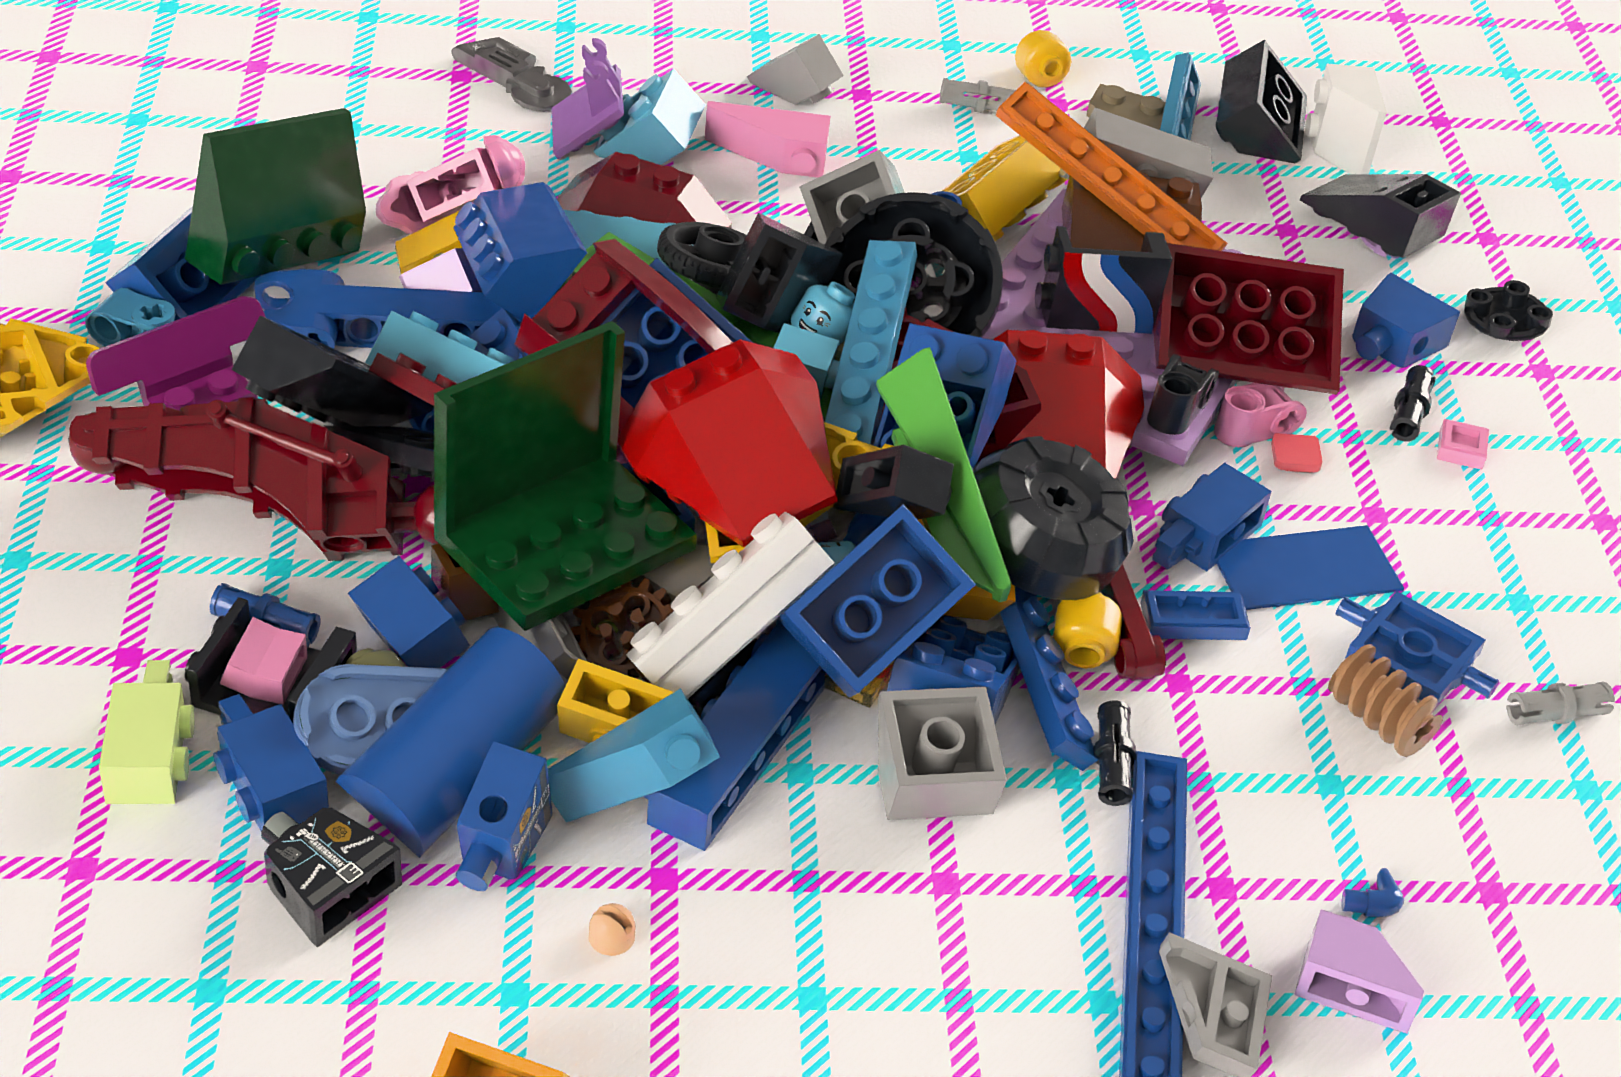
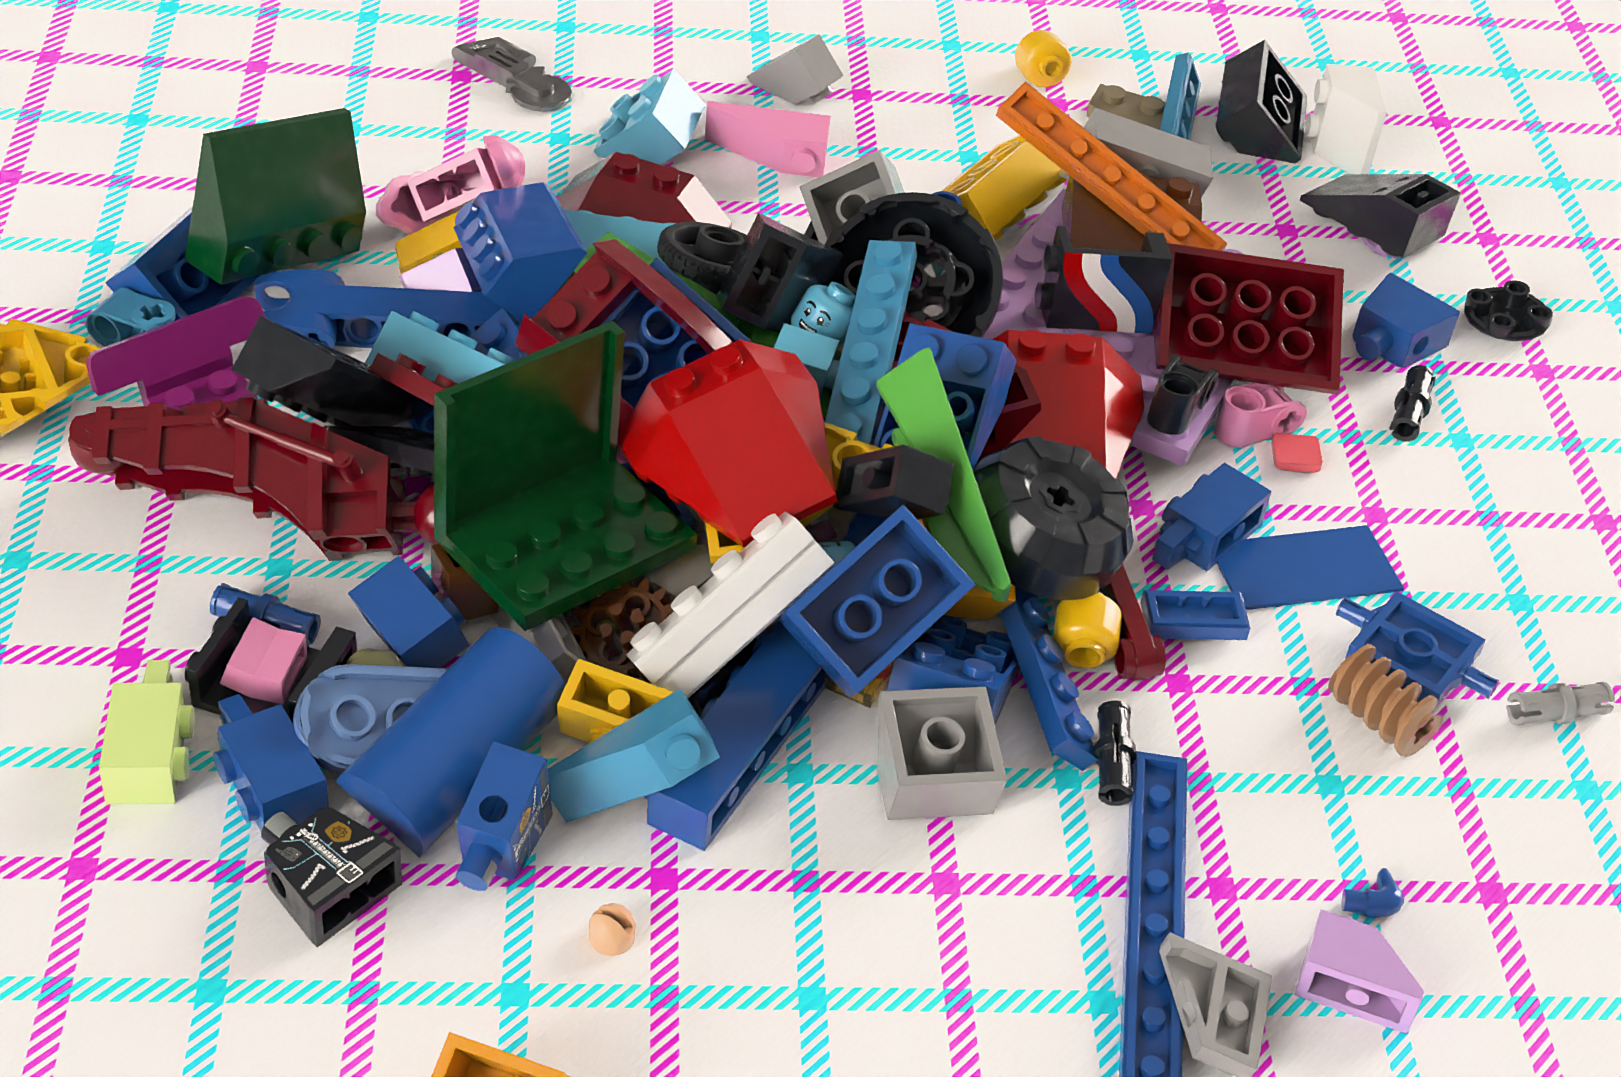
(591, 107): medium lavender plate -> none
(953, 91): light grey pin -> none
(1463, 444): bright pink tile -> none

